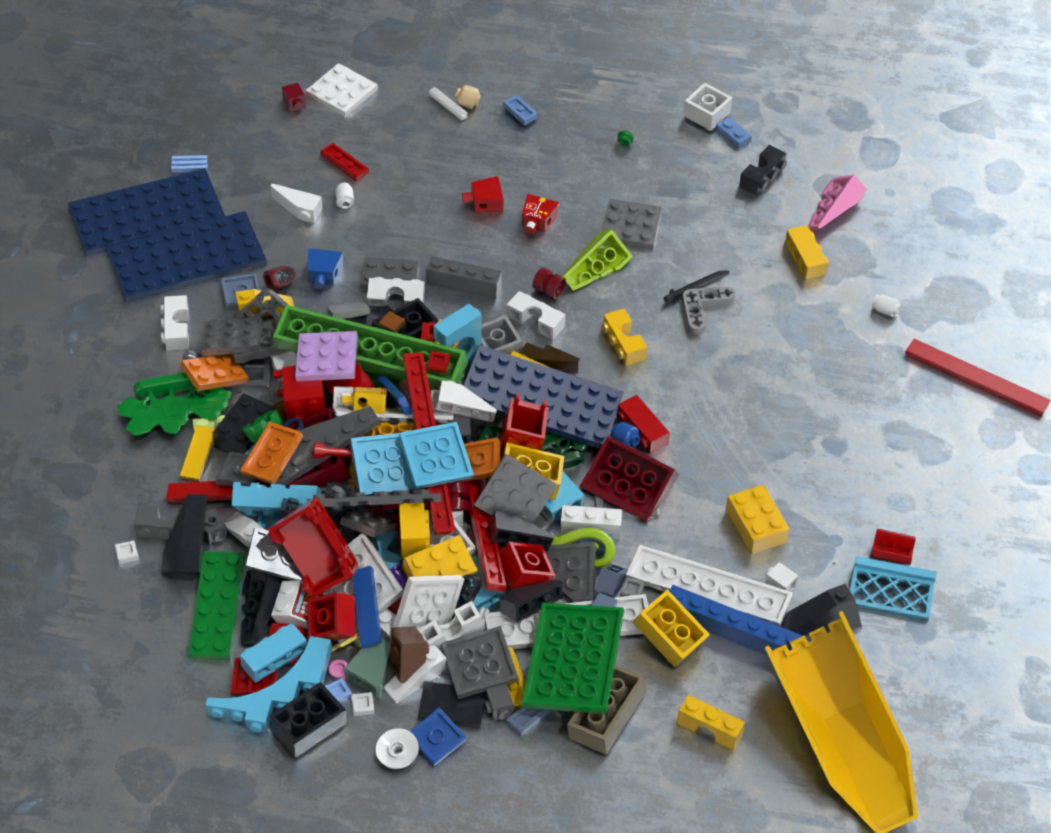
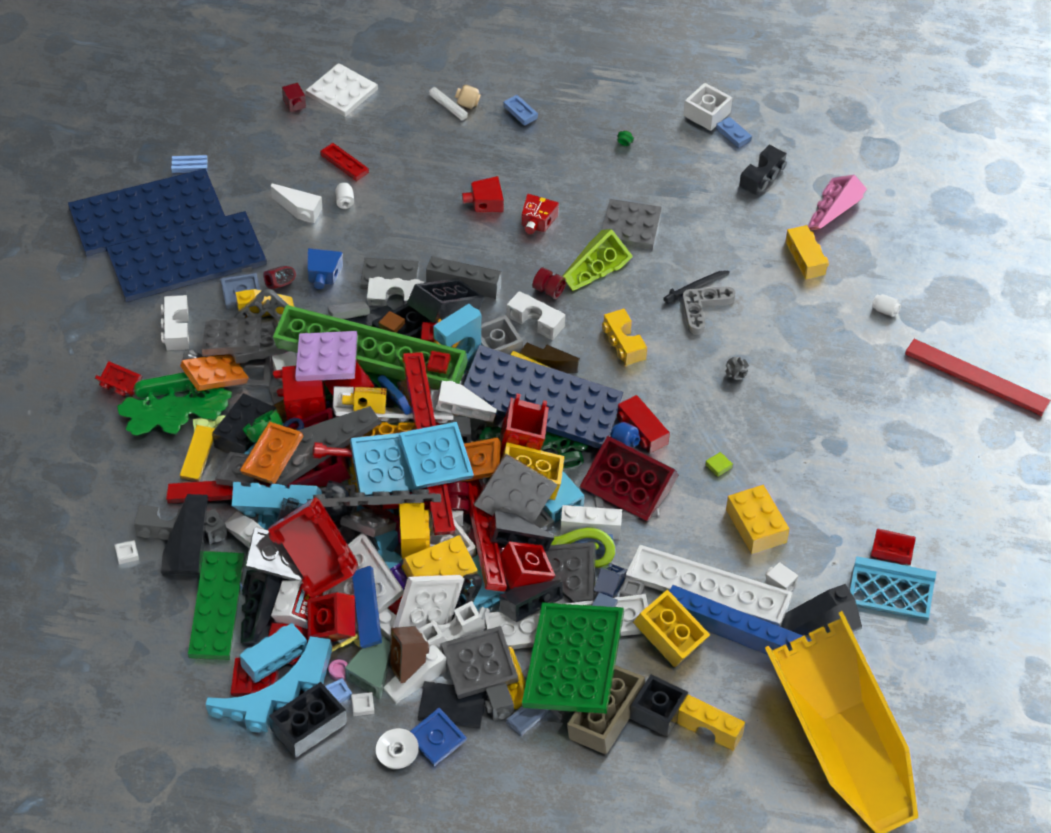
(119, 379): none -> red bracket
(443, 298): none -> black brick
(658, 705): none -> black brick
(719, 464): none -> lime tile
(736, 368): none -> dark grey gear

